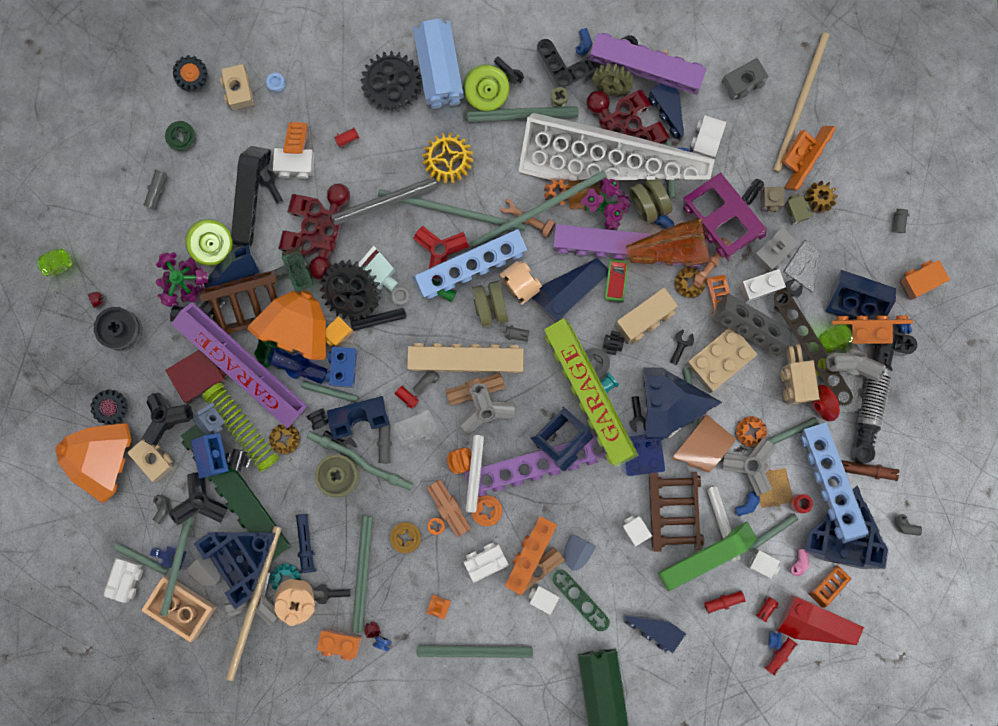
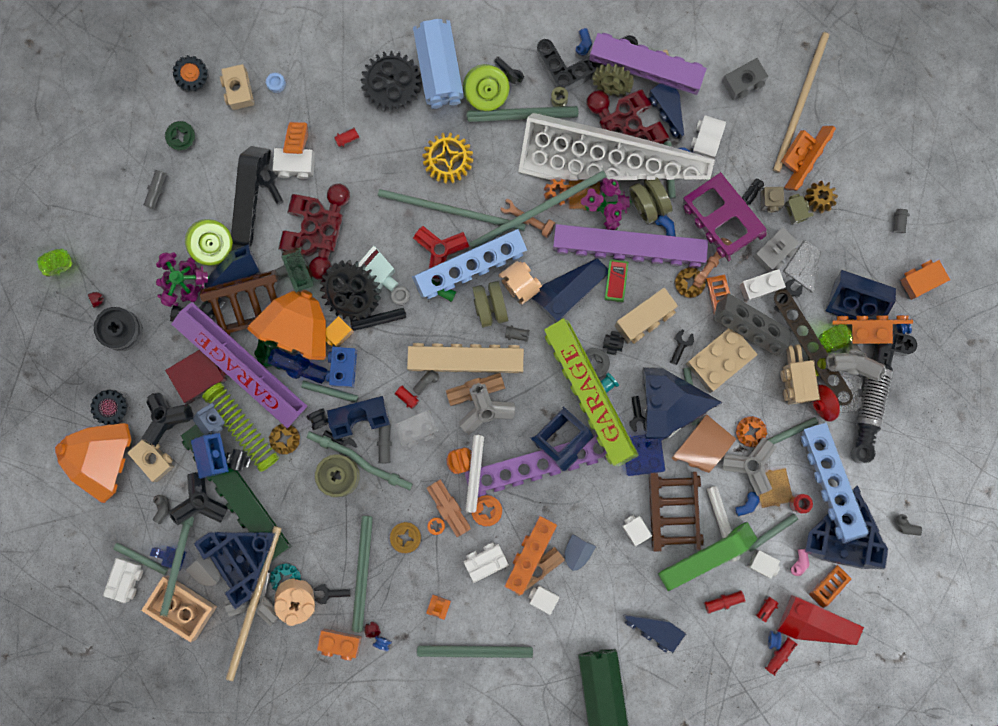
(305, 554): dark blue pin -> none
(383, 201): dark grey axle -> none
(580, 600): clear green beam -> none
(676, 244): clear orange wedge -> none
(871, 470): copper pin -> none

